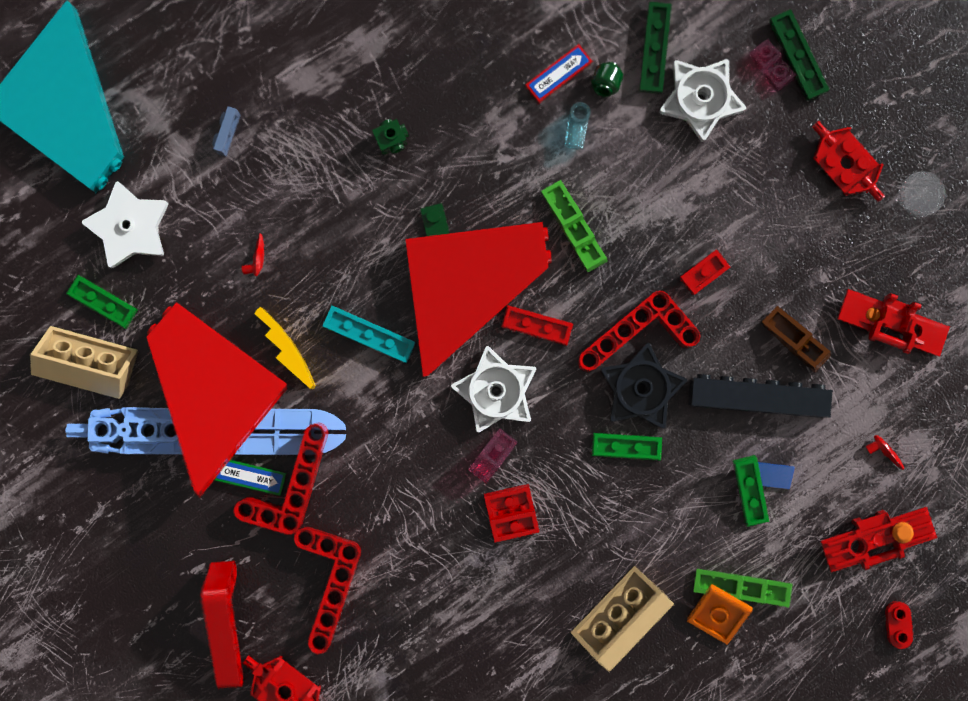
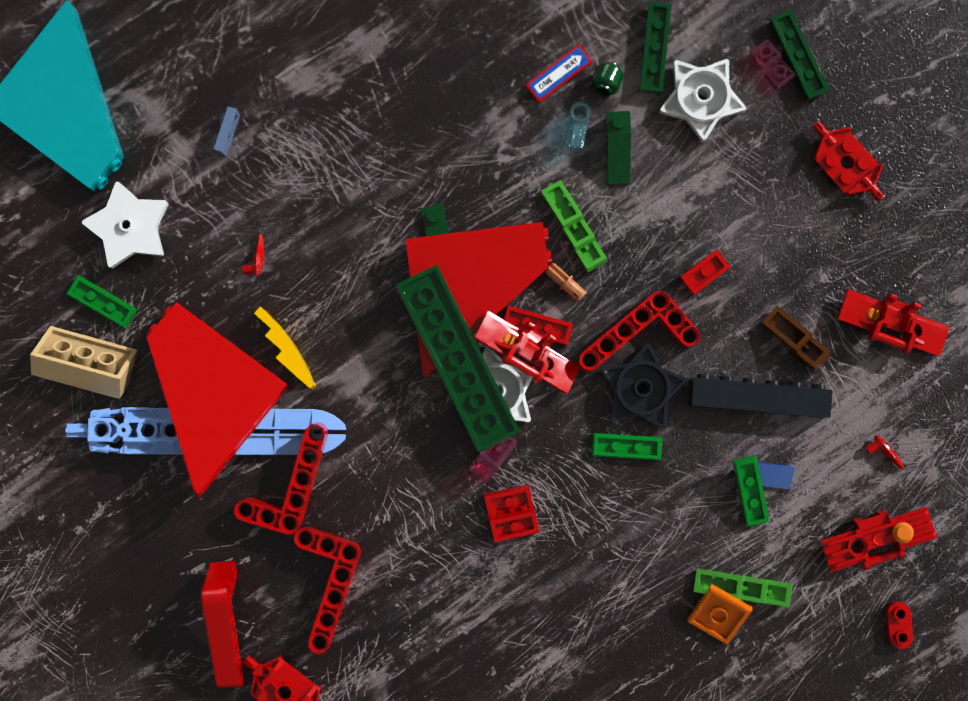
(253, 477): tile -> none
(369, 334): teal plate -> none
(391, 144): dark green brick -> none
(457, 358): none -> dark green plate
(508, 339): none -> piece
(565, 282): none -> nougat axle
(618, 147): none -> dark green slope
(622, 618): tan slope -> none
(922, 194): clear tile -> none

